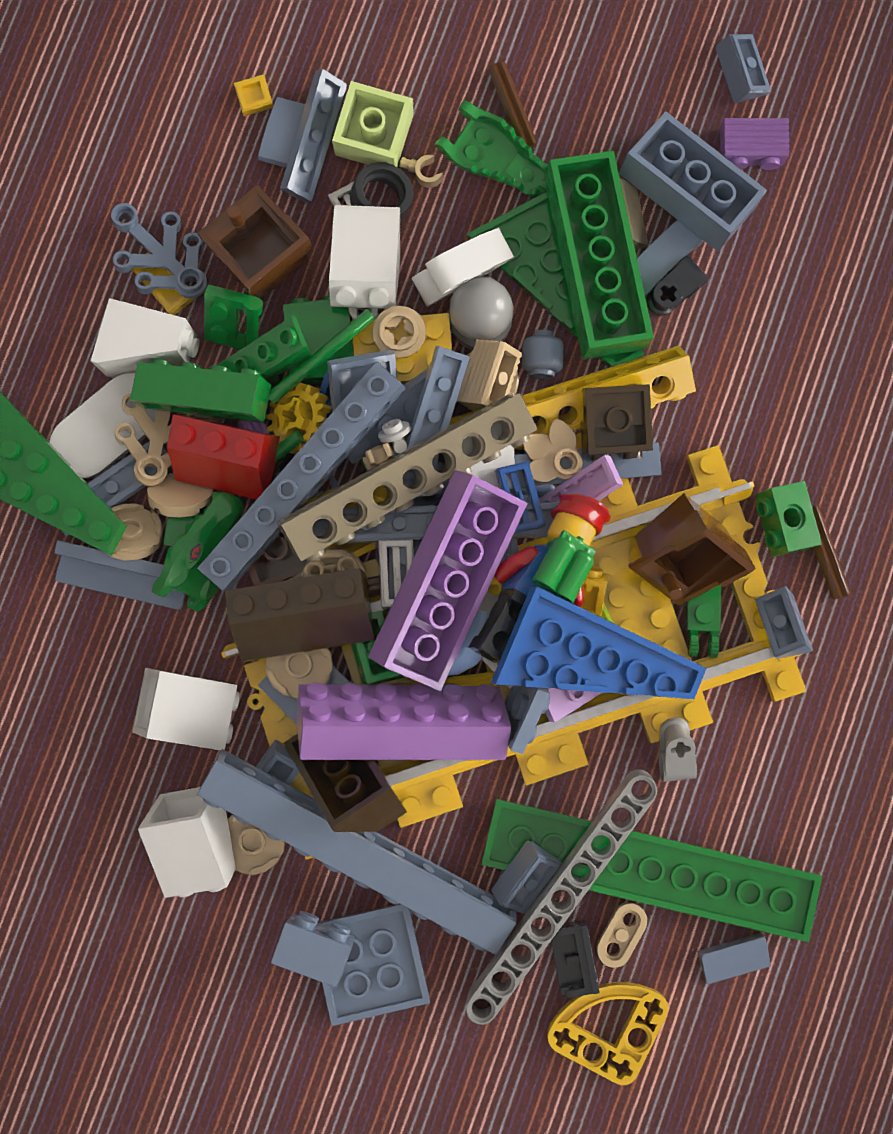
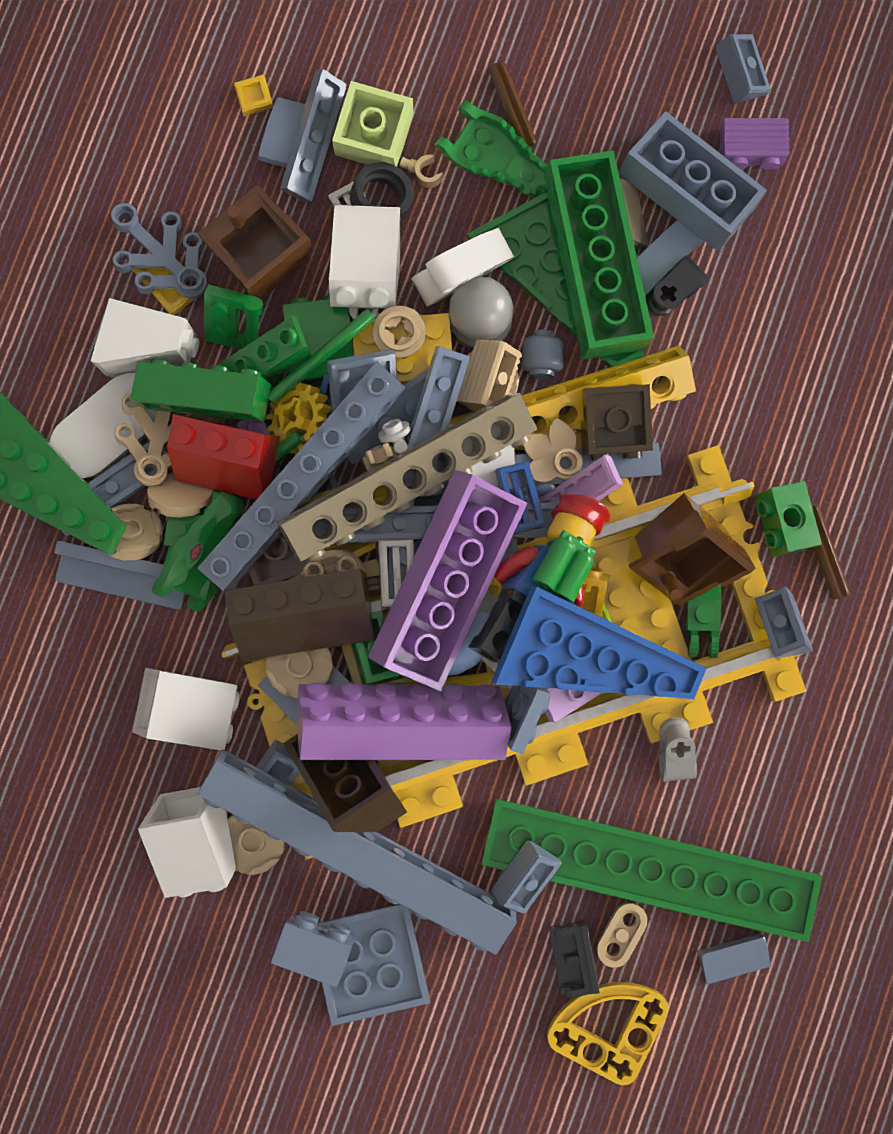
(557, 912): light grey beam -> none

